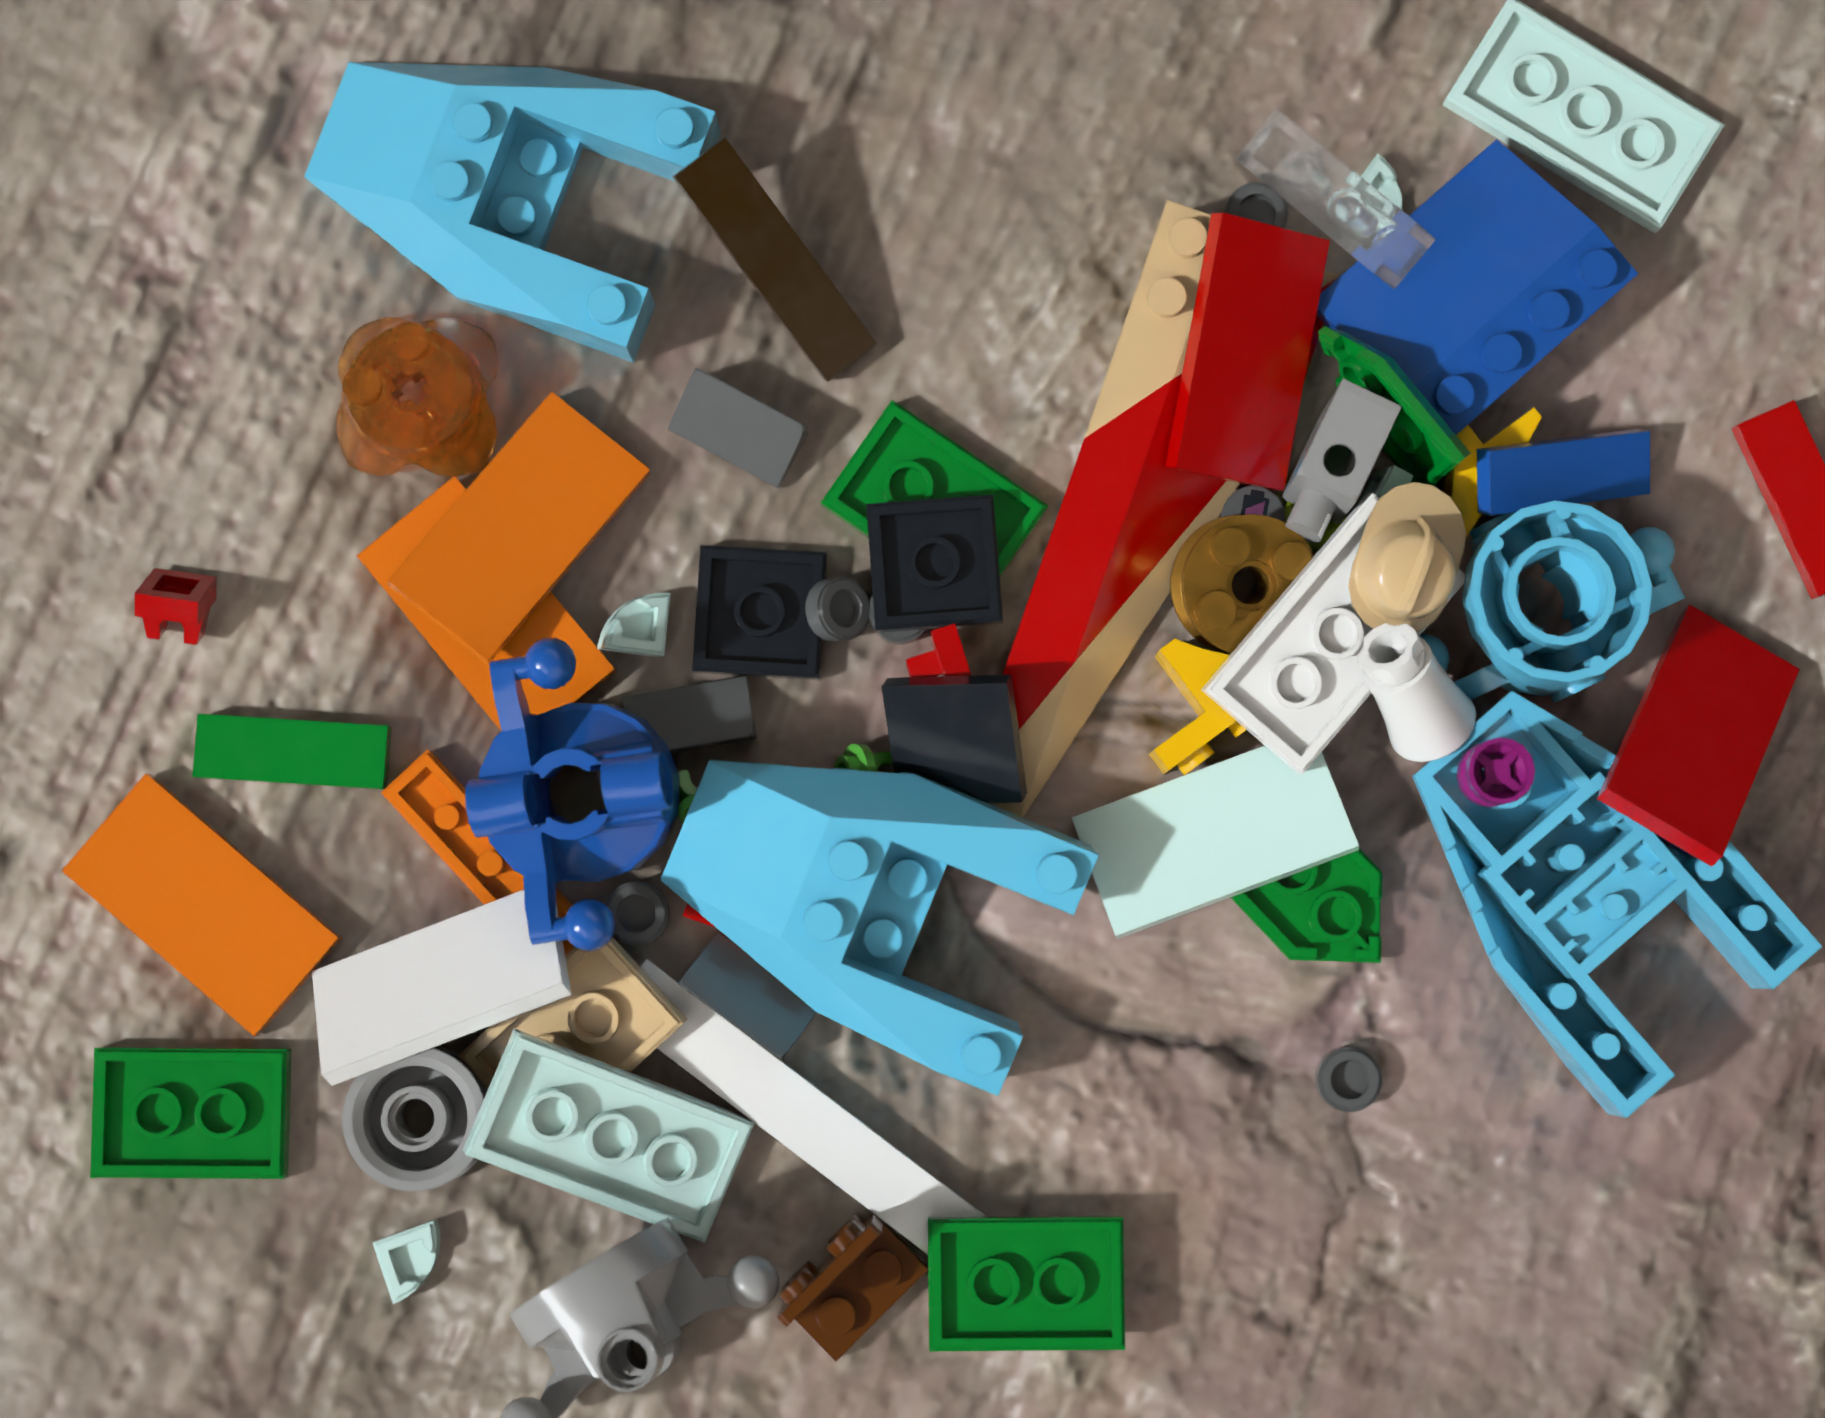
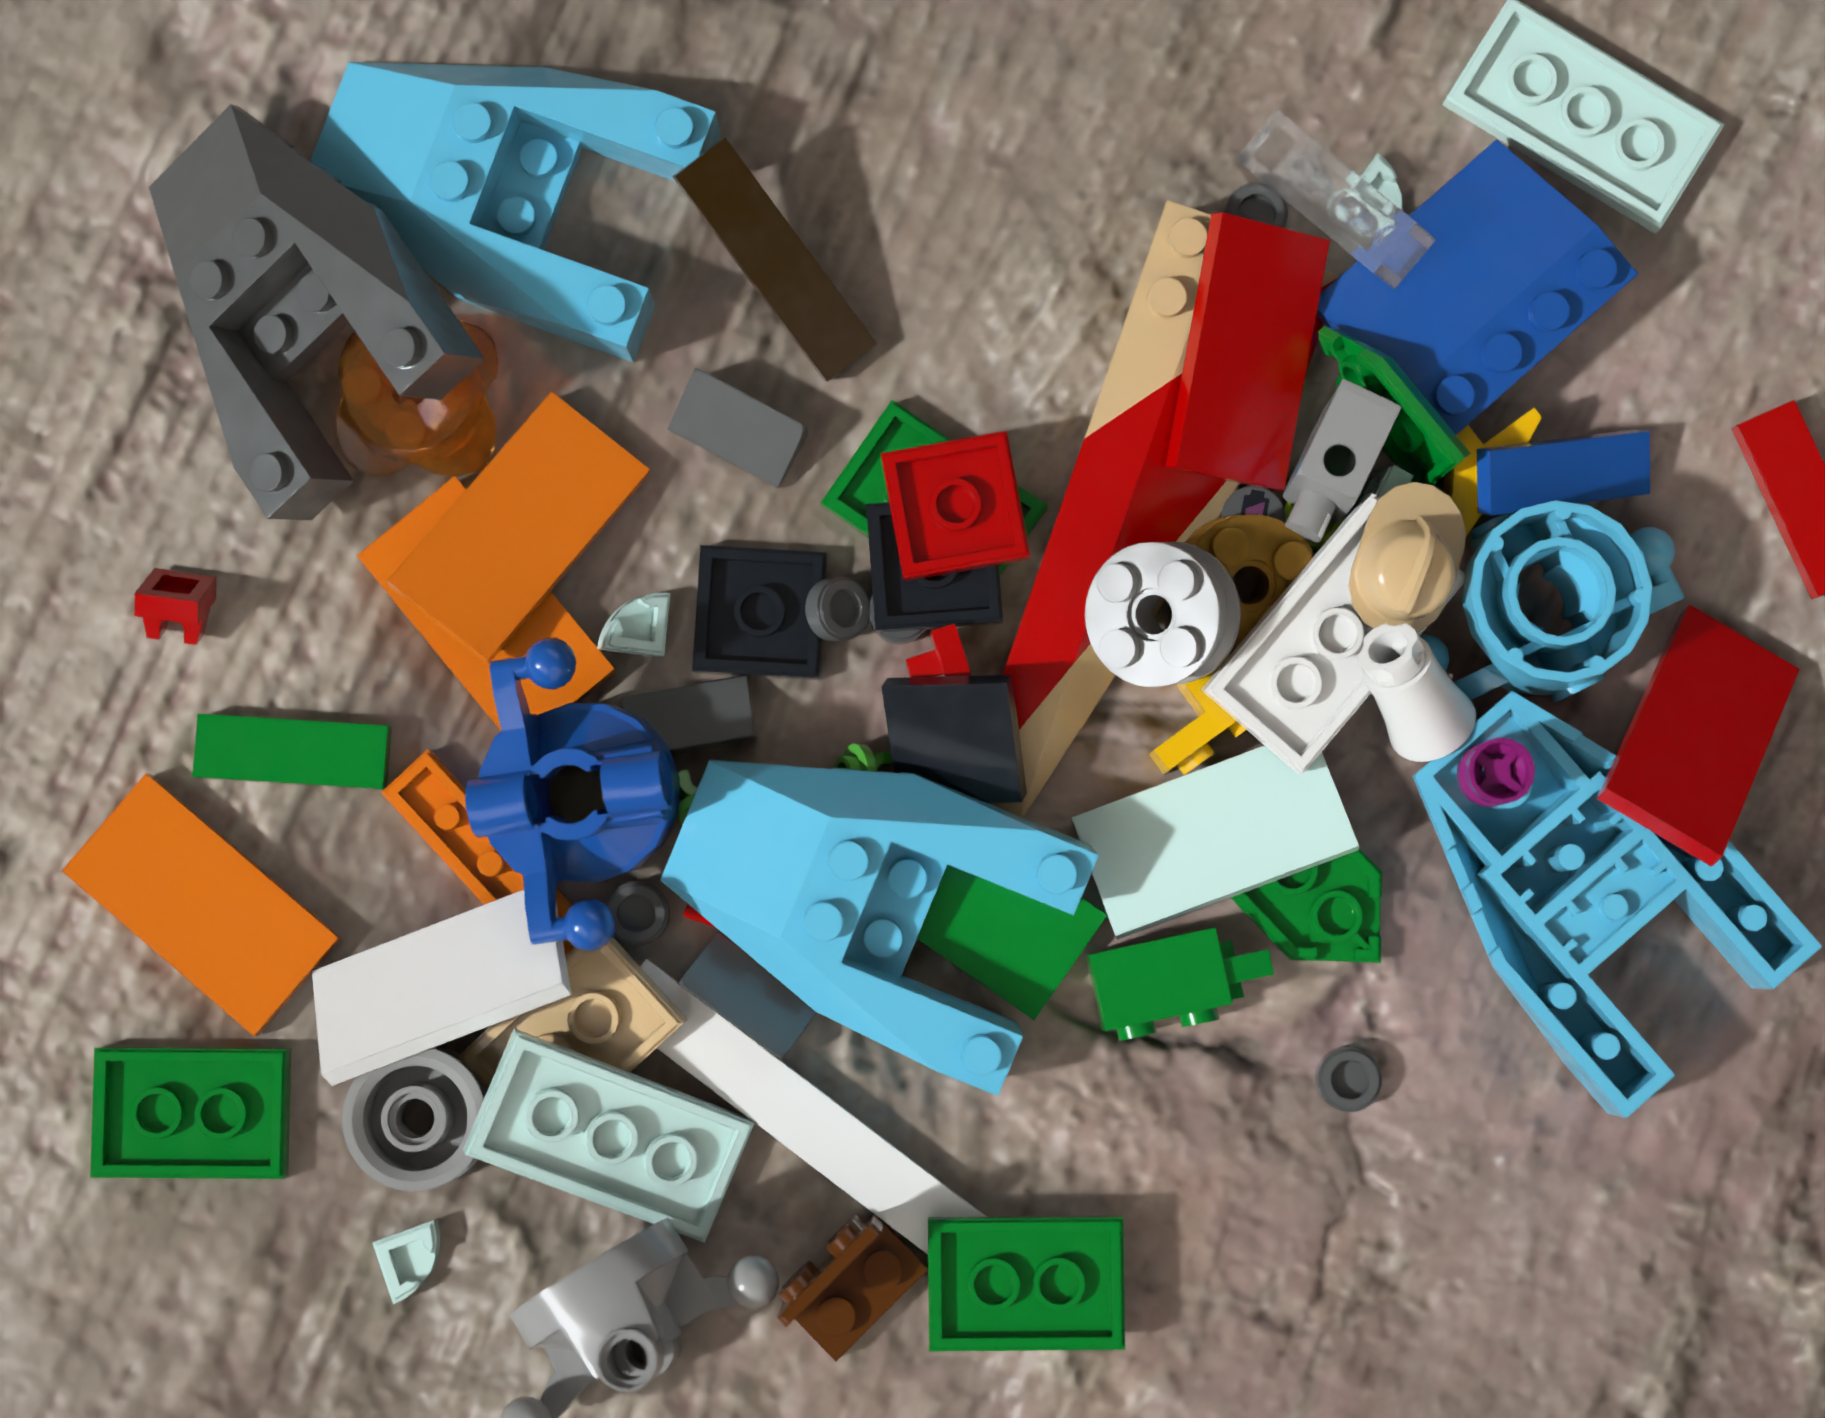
(268, 275): none -> dark grey wedge
(955, 506): none -> red tile
(1006, 938): none -> green tile
(1123, 613): none -> wheel
(1170, 978): none -> green hinge

